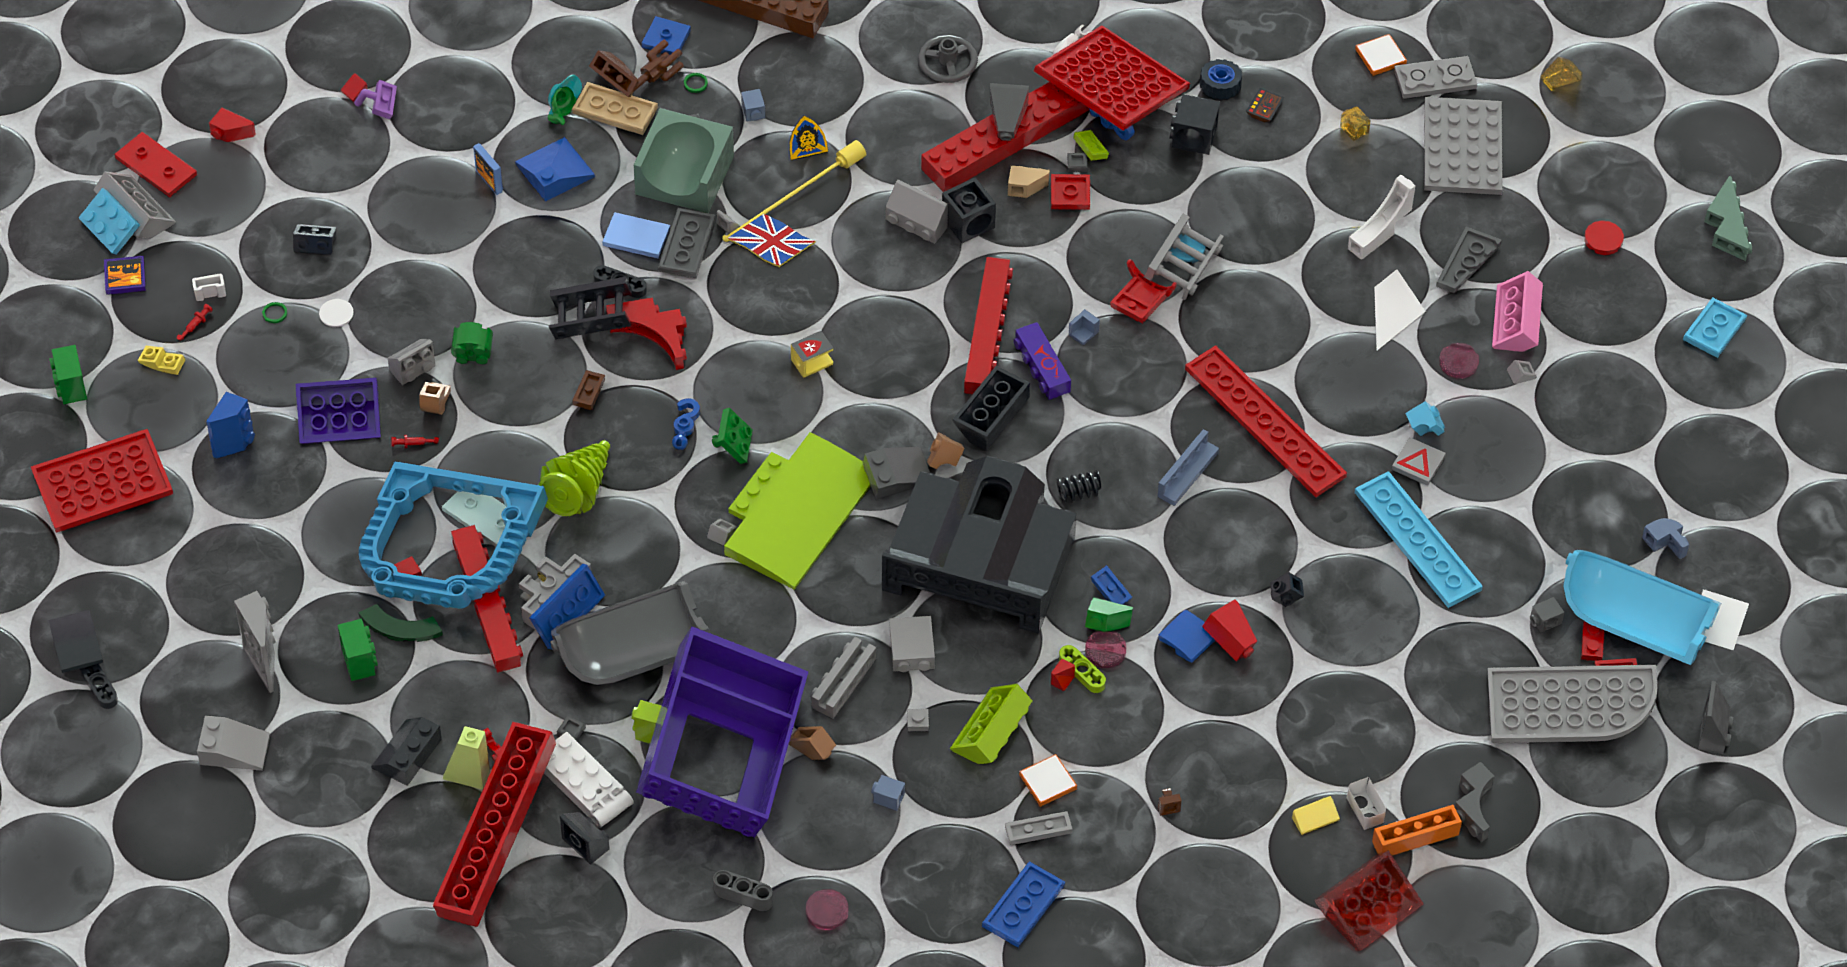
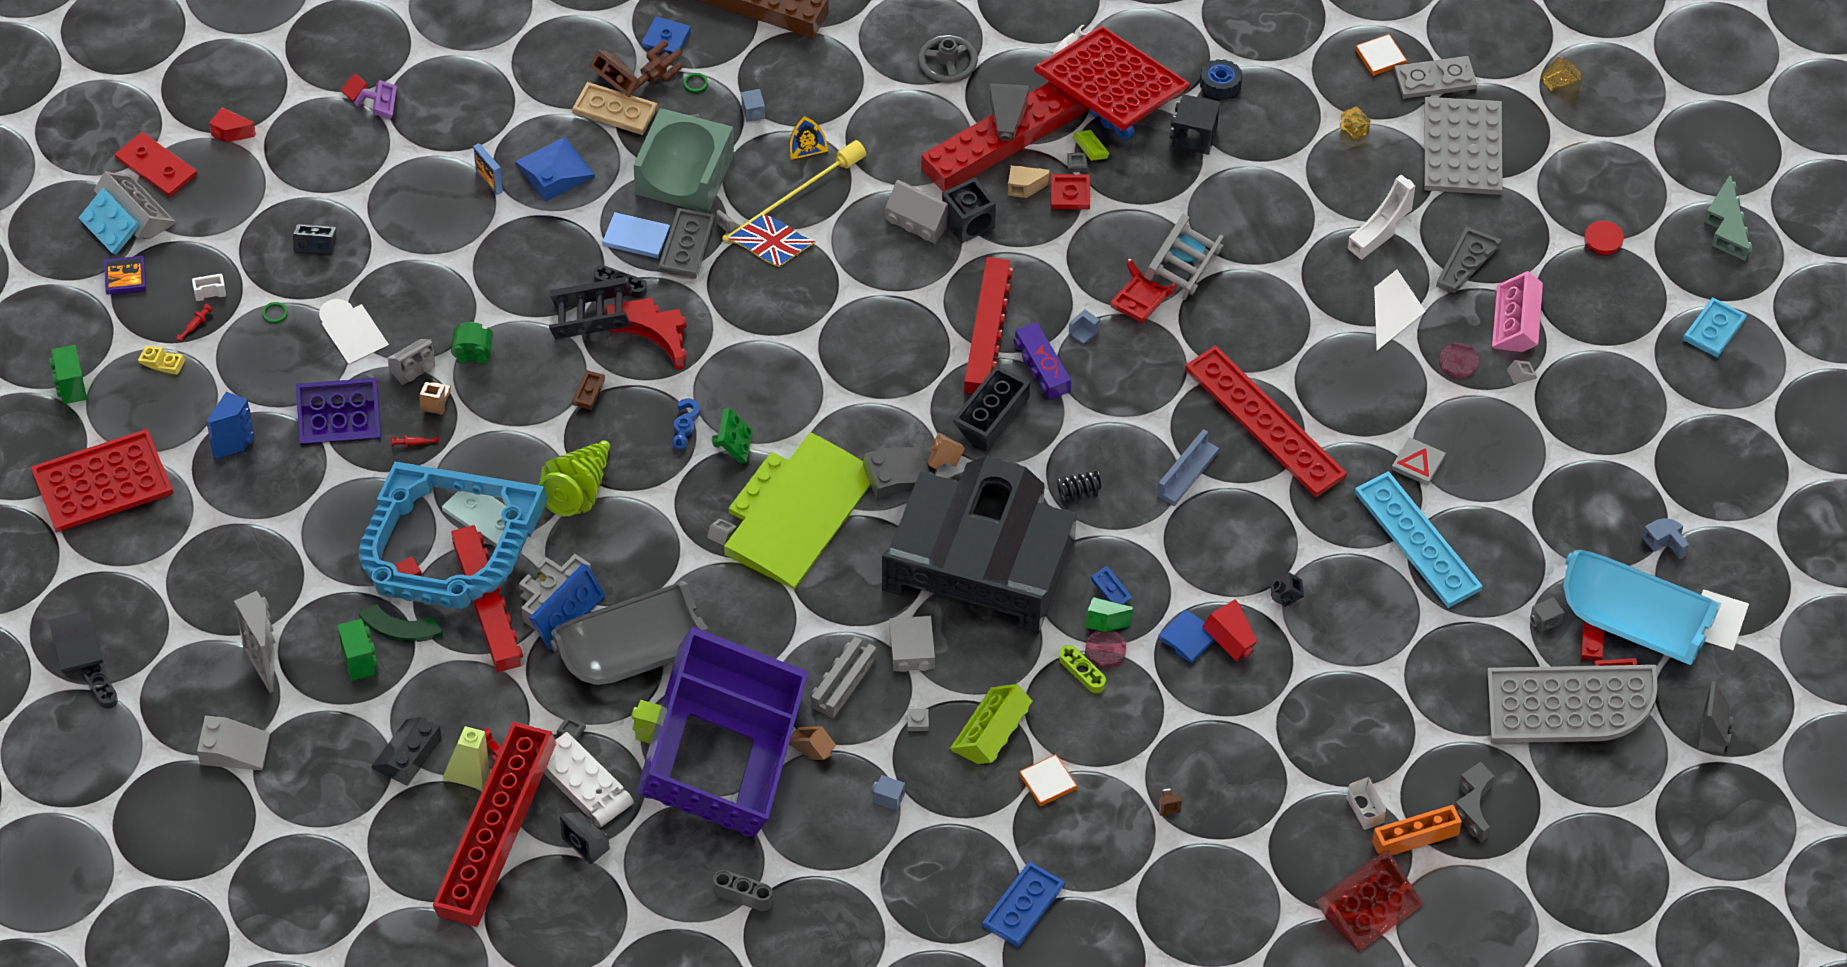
(355, 334): none -> white sticker
(563, 98): green hair -> none
(811, 354): piece -> none
(827, 909): clear pink tile -> none
(1038, 828): light grey plate -> none
(1062, 674): red slope -> none
(1264, 105): piece -> none
(1315, 815): light yellow slope -> none
(1425, 419): medium azure brick -> none

